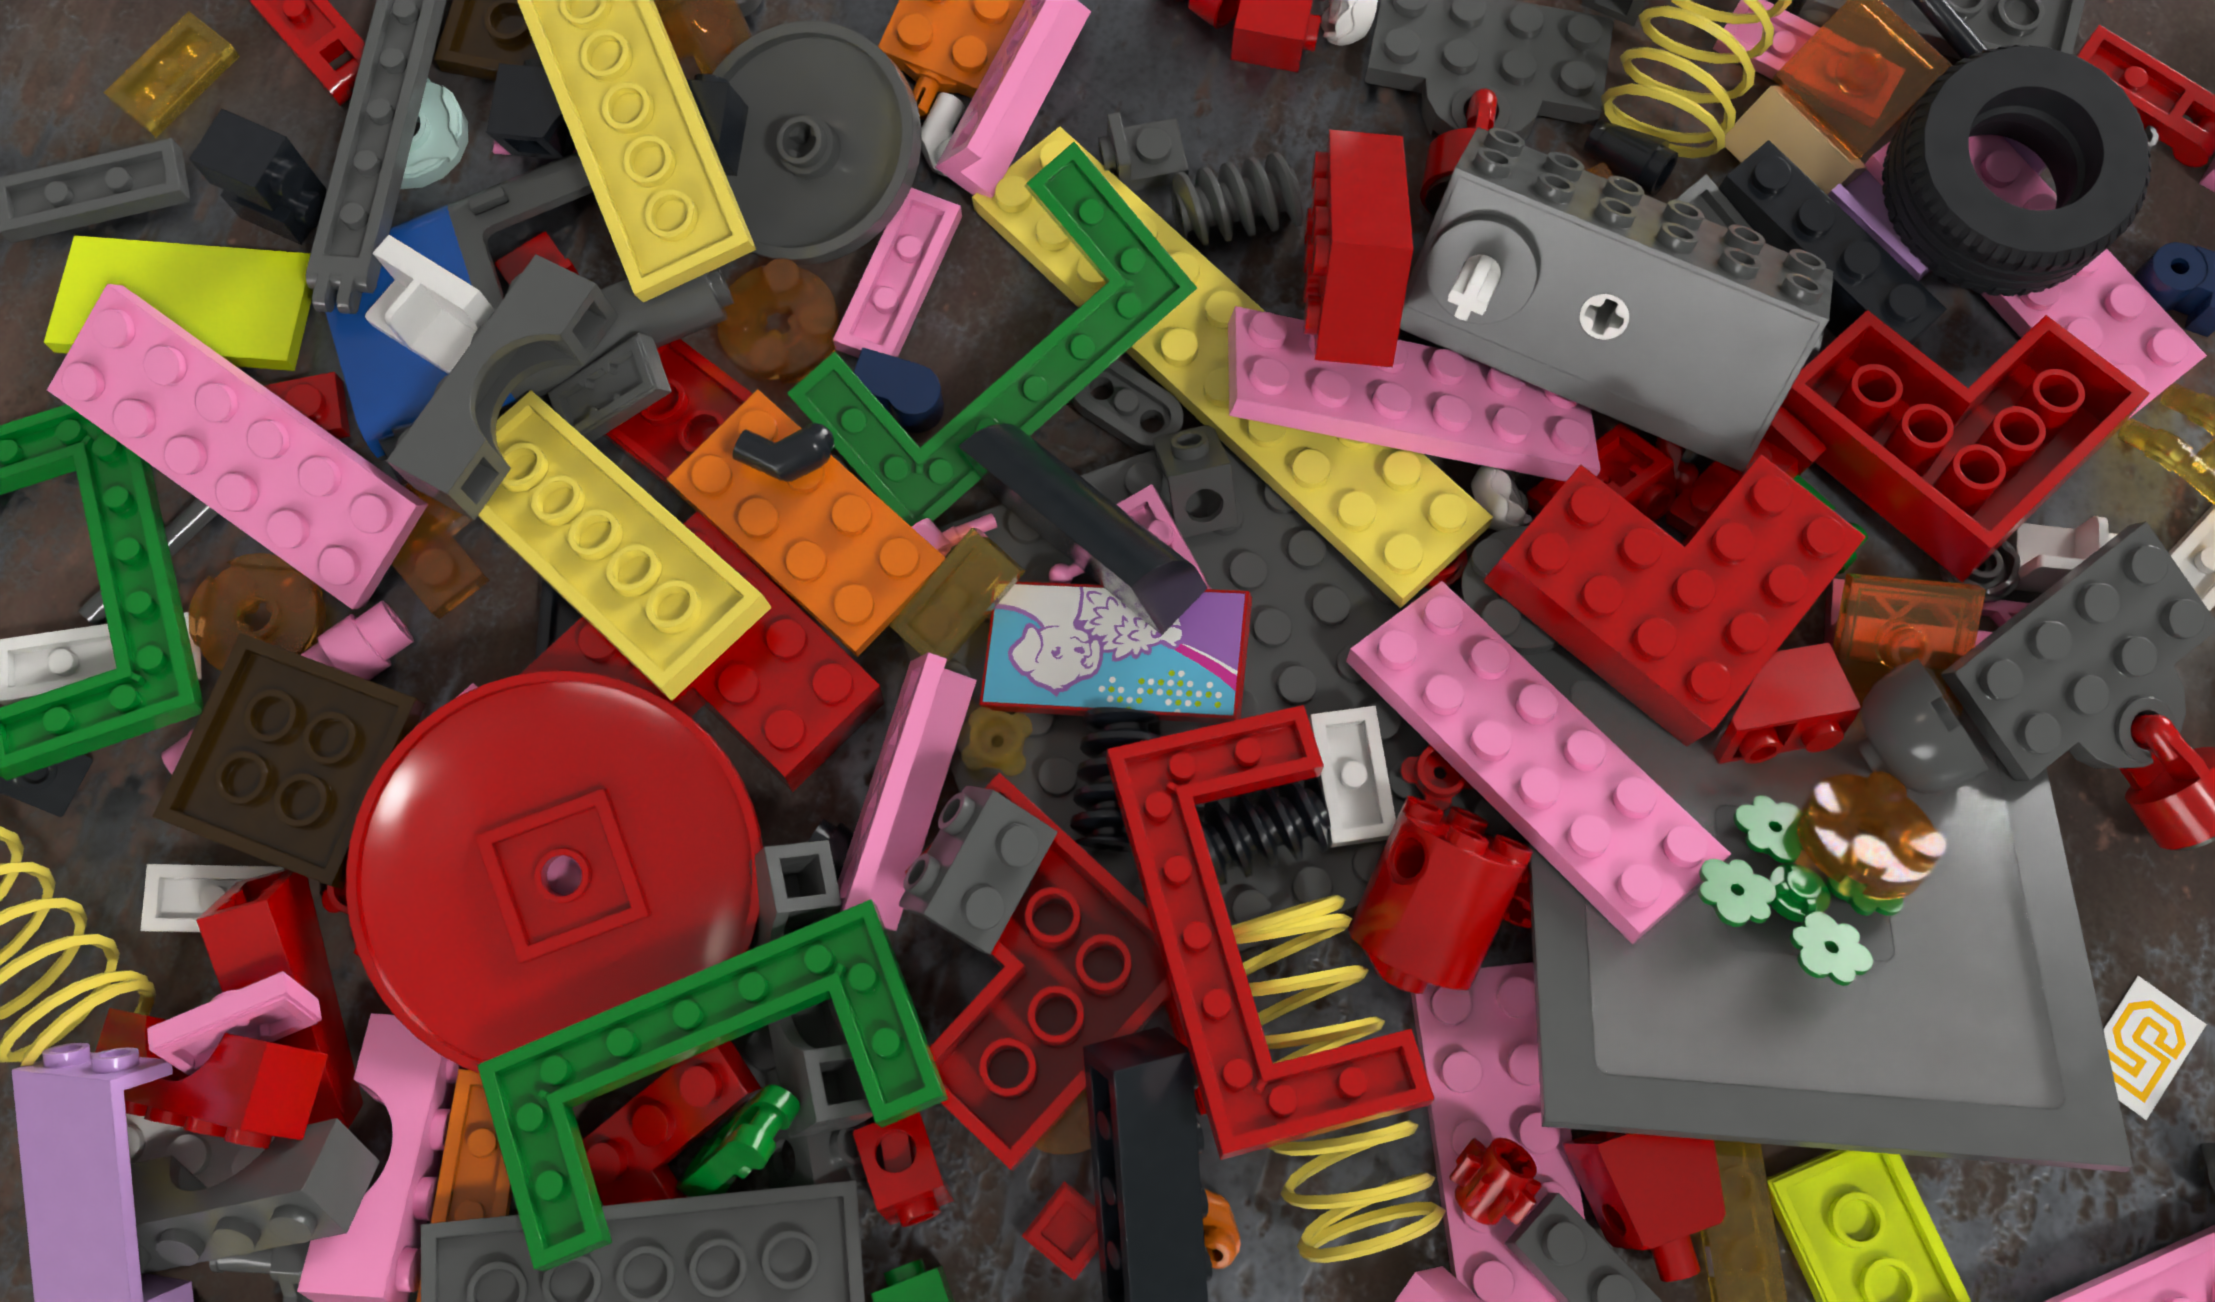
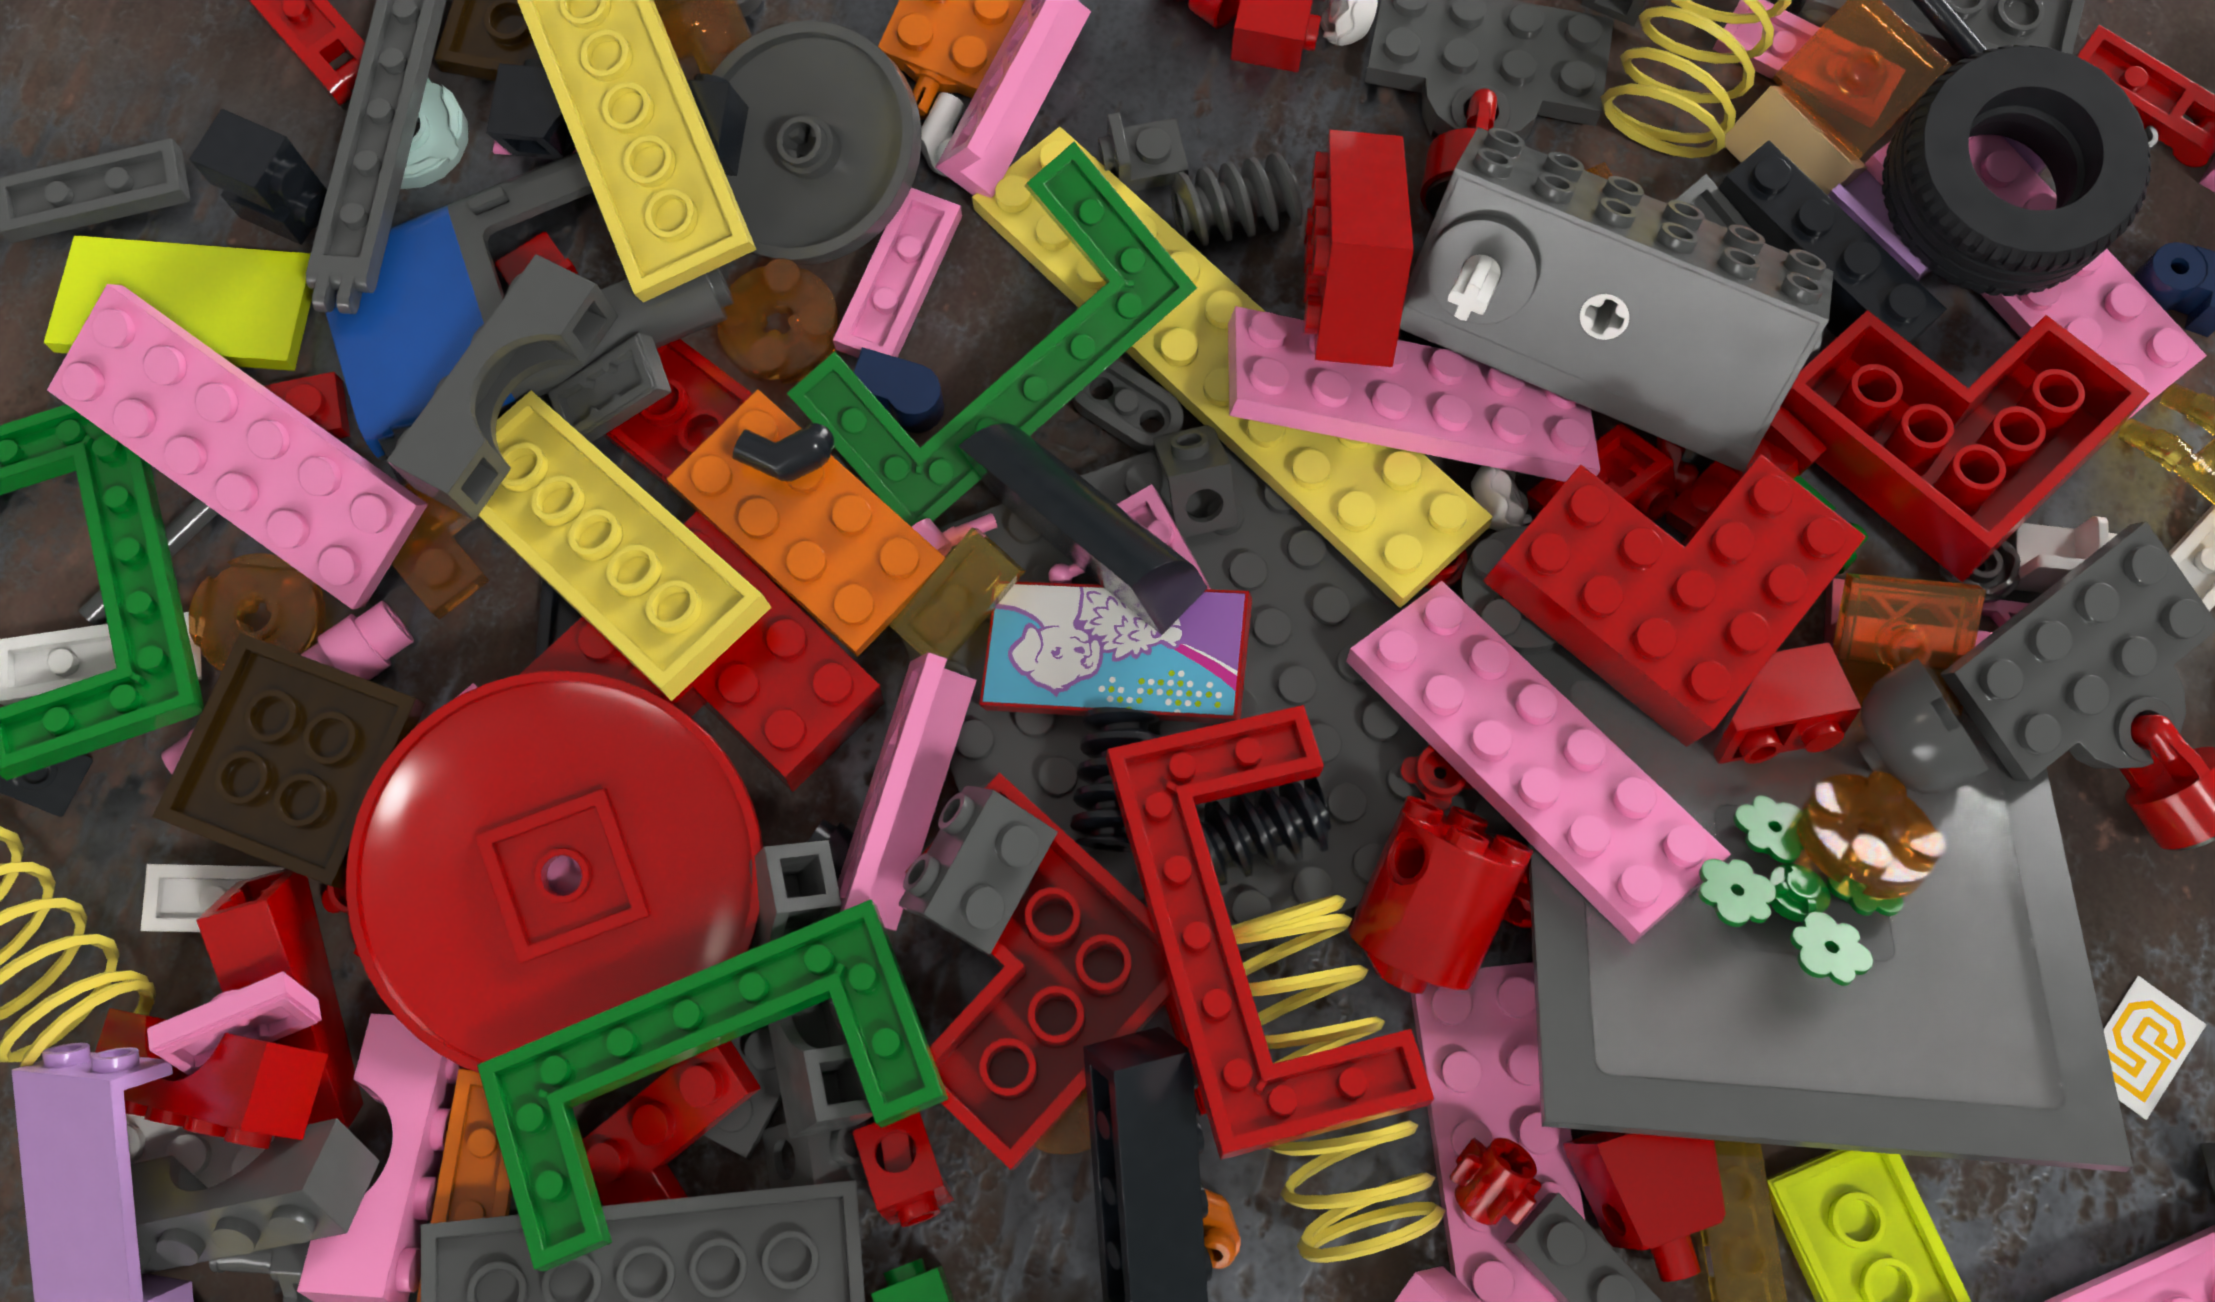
(172, 74): clear yellow plate -> none
(426, 306): white panel -> none
(740, 1143): green plate -> none
(988, 724): clear yellow plate -> none
(1065, 1231): red tile -> none
(1354, 776): white plate -> none
(1632, 155): black cone -> none

